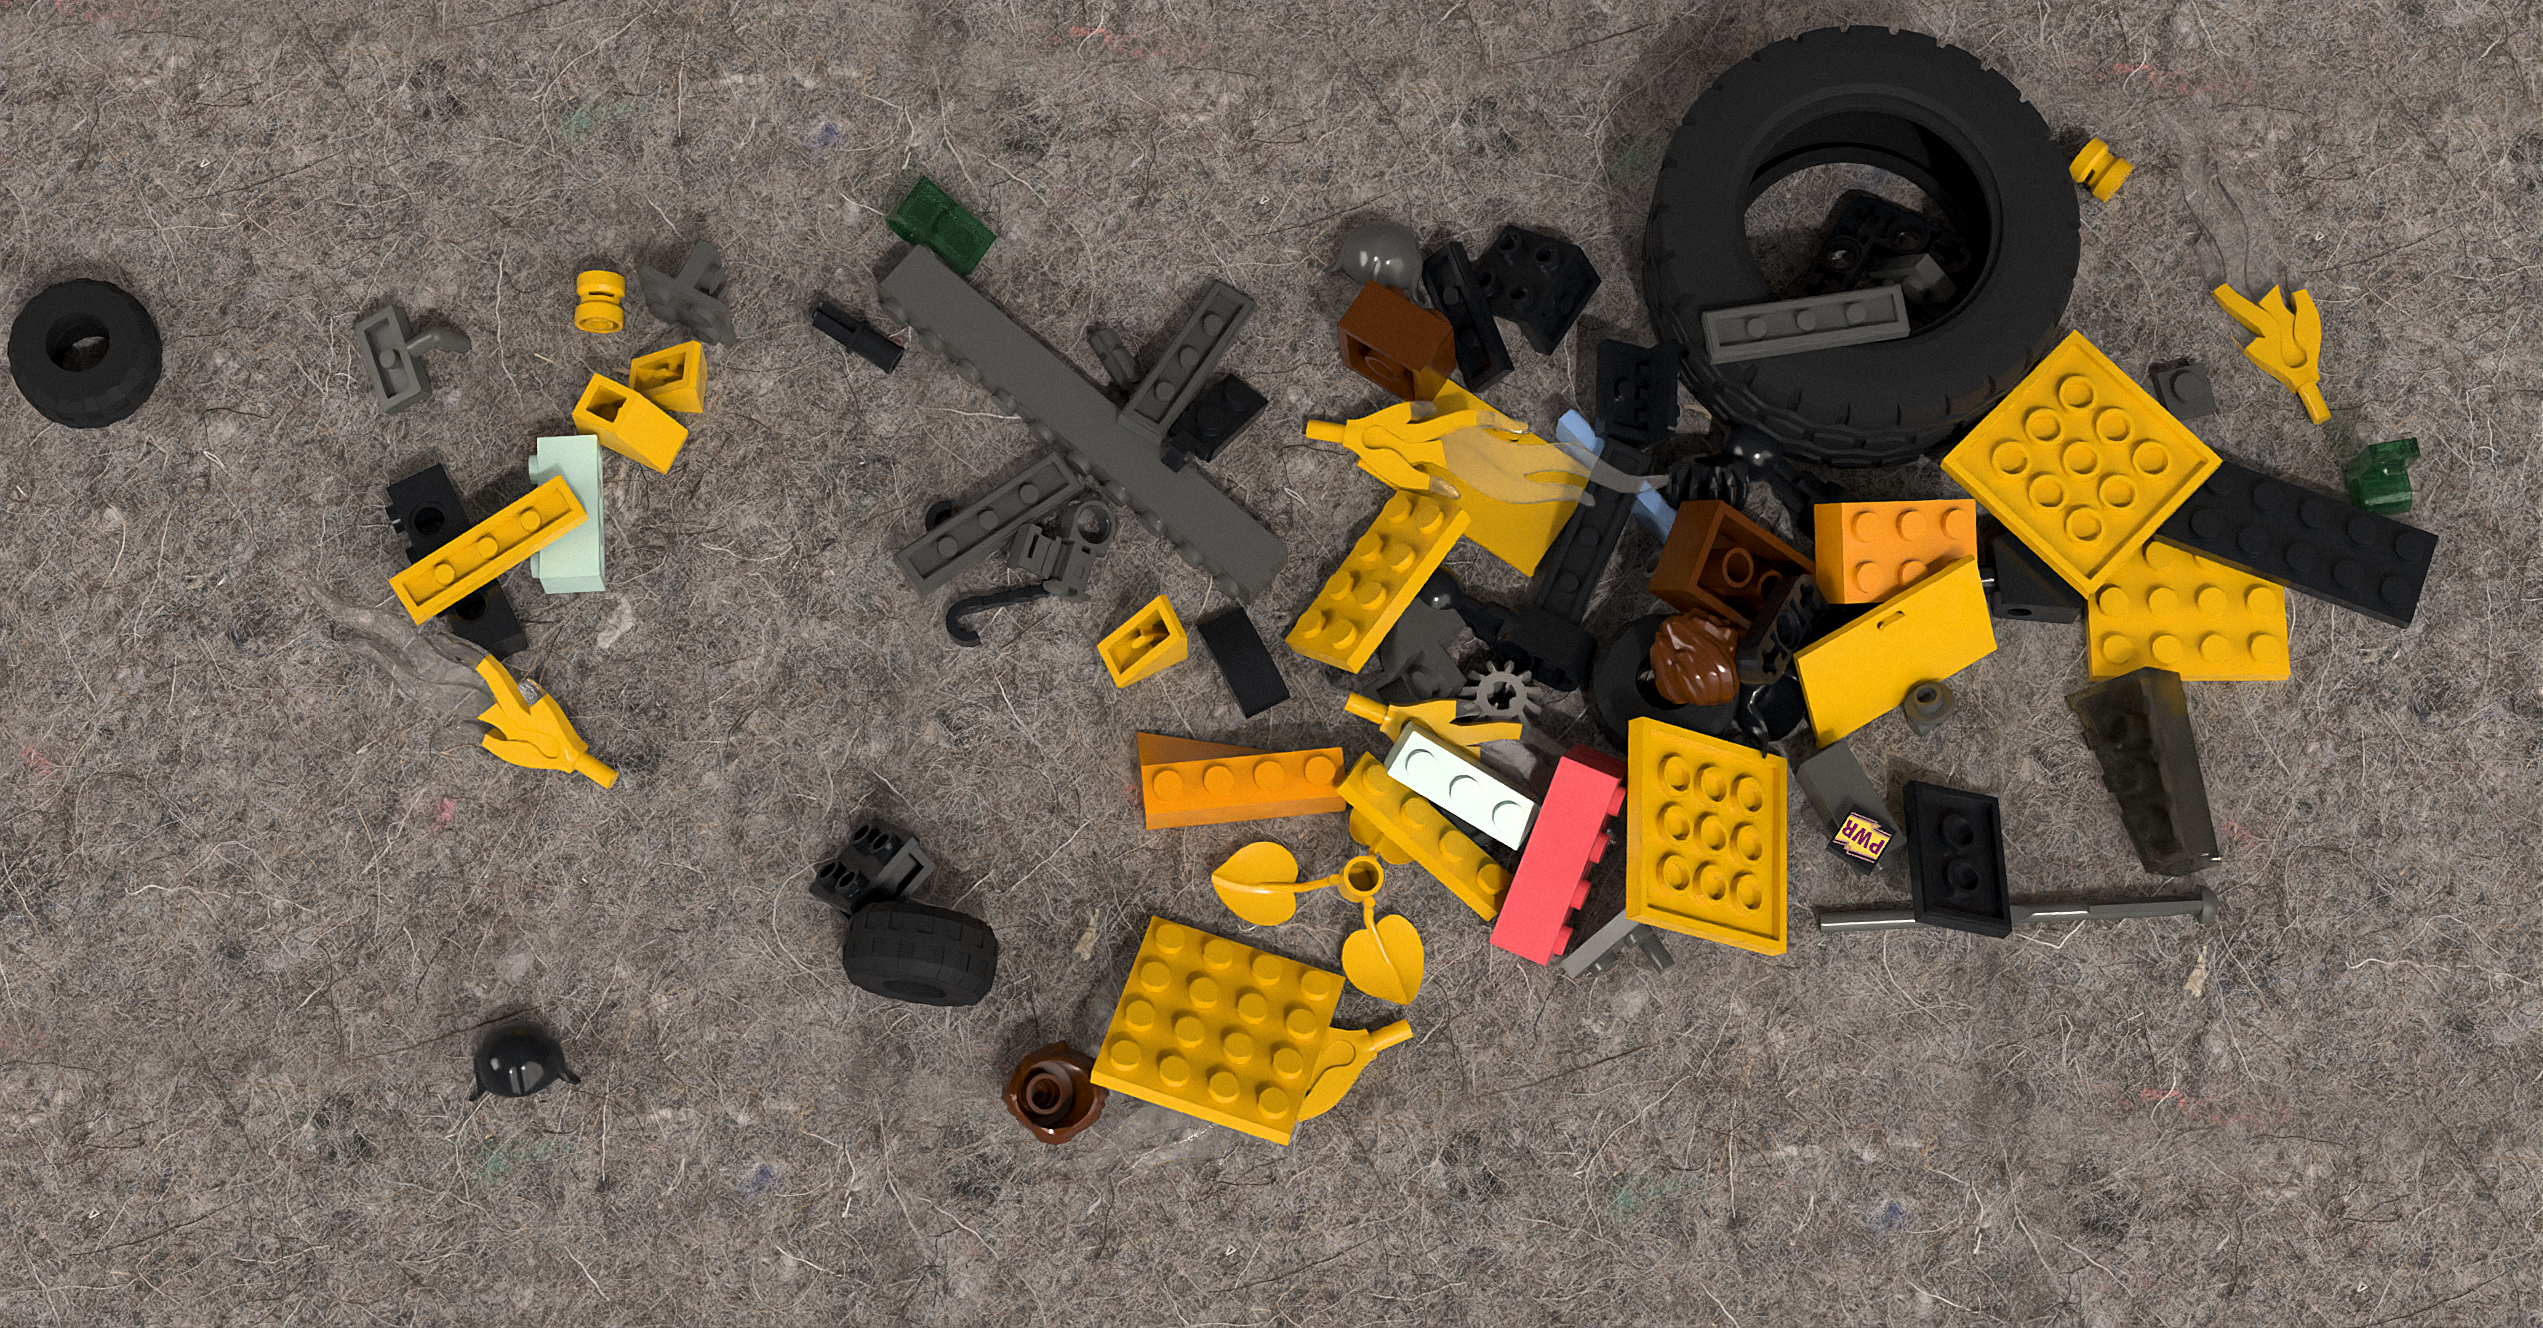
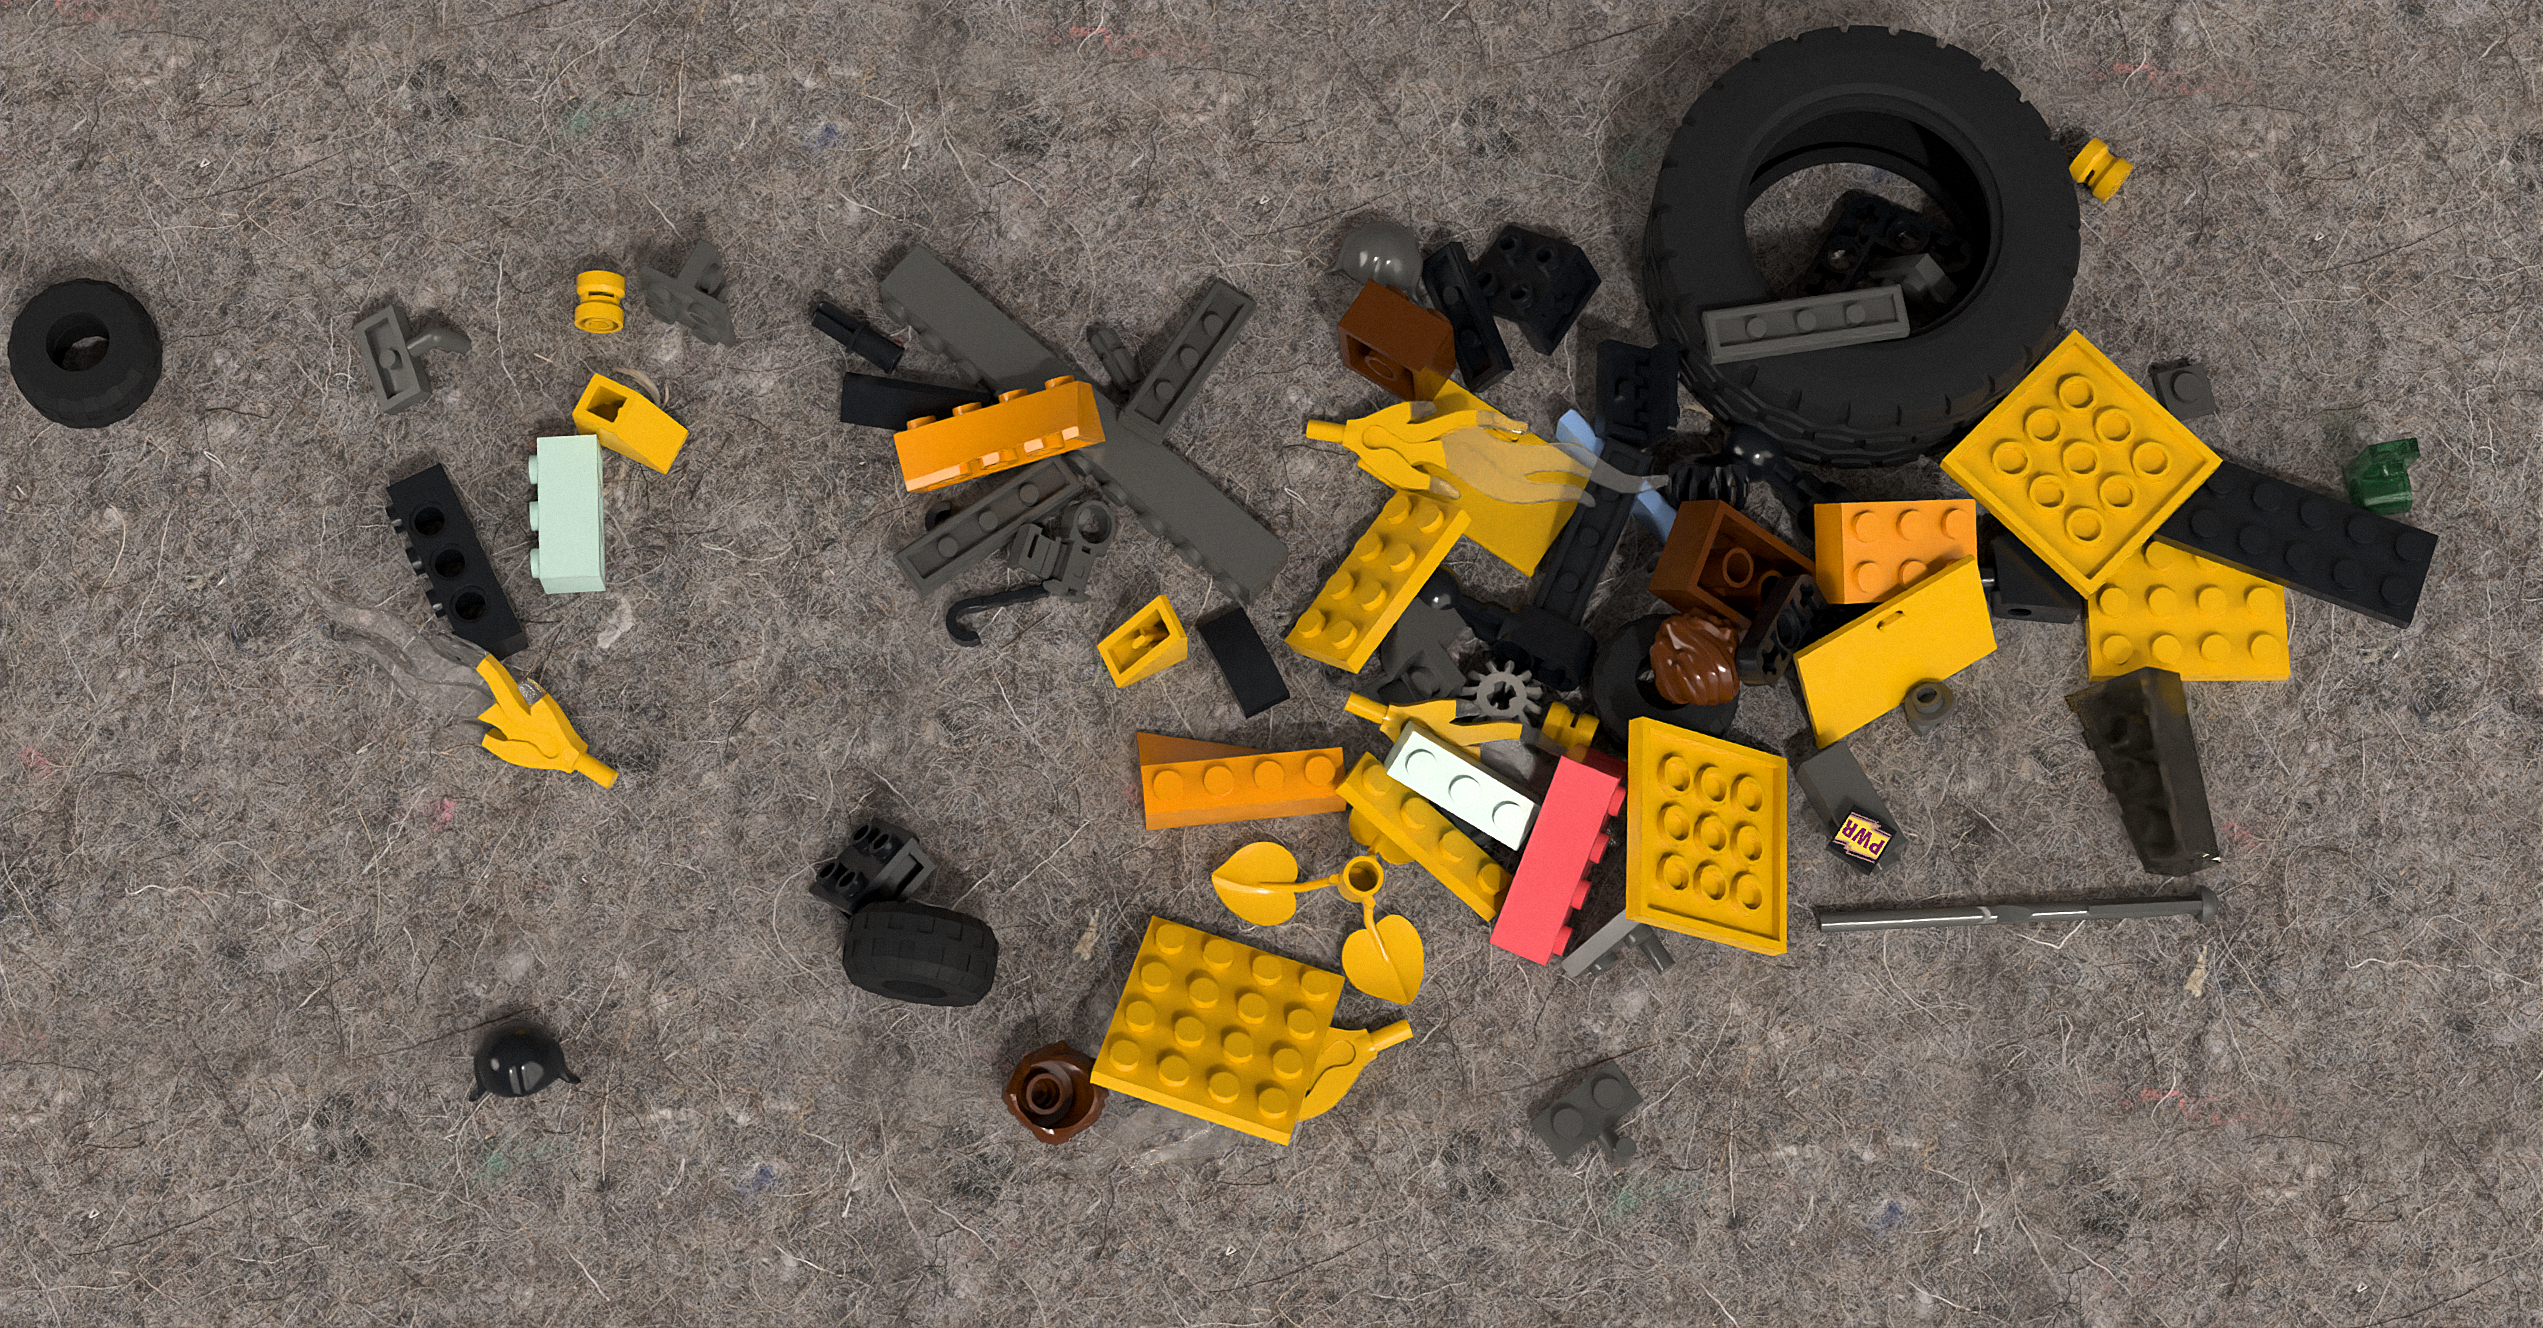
(488, 549): yellow plate -> none
(672, 377): yellow slope -> none
(894, 402): none -> black tile
(935, 220): clear green plate -> none
(998, 436): none -> light orange wedge
(1214, 423): black hinge -> none
(1569, 727): none -> yellow wheel
(1589, 1115): none -> dark grey plate
(1771, 710): black hair -> none
(1956, 859): black tile -> none
(2283, 342): piece -> none

